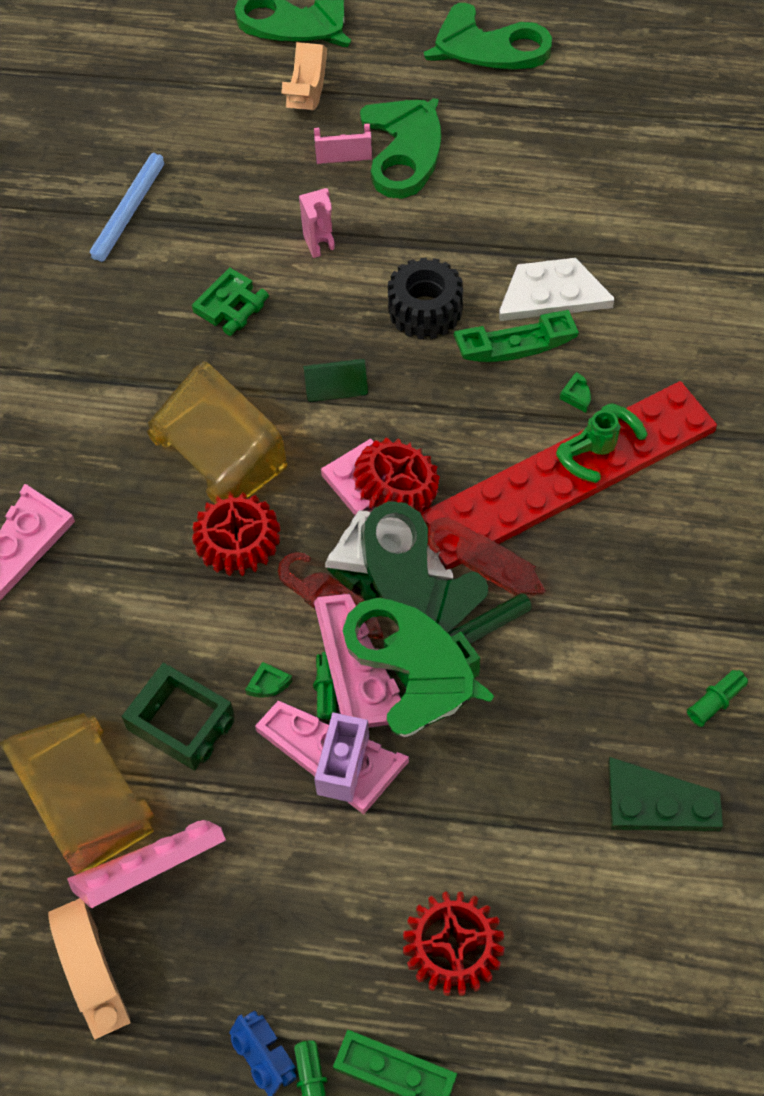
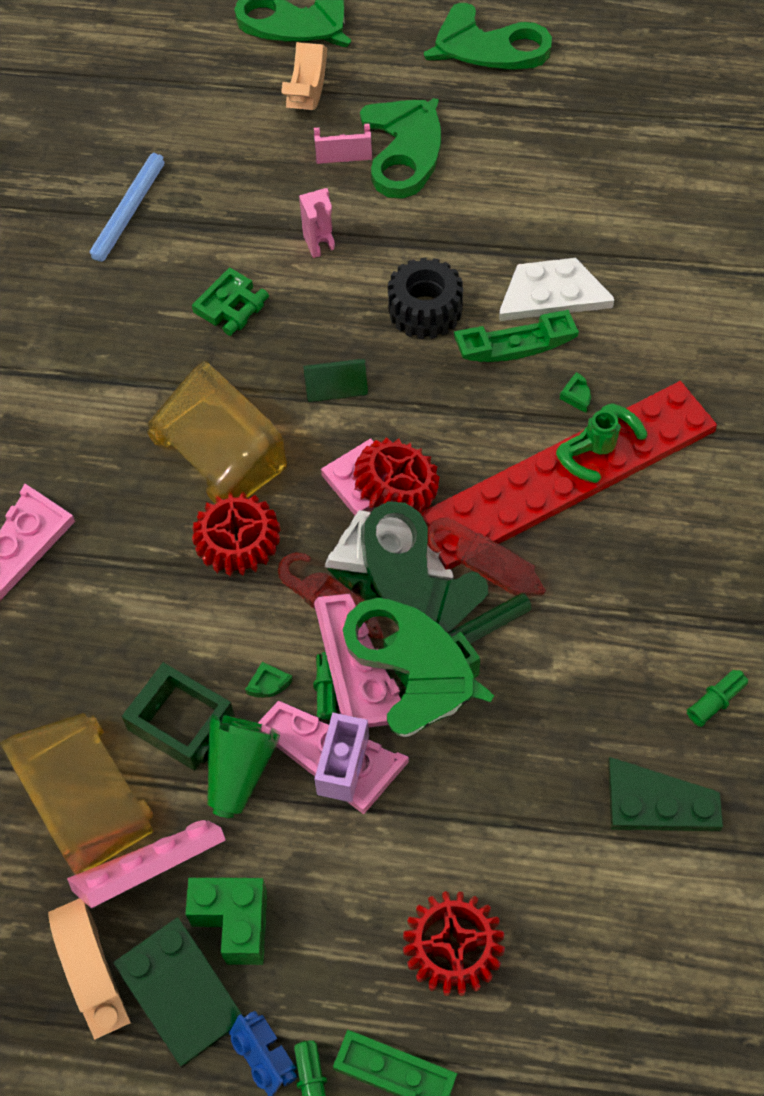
(178, 991): none -> dark green slope
(235, 906): none -> green brick
(236, 762): none -> green cone

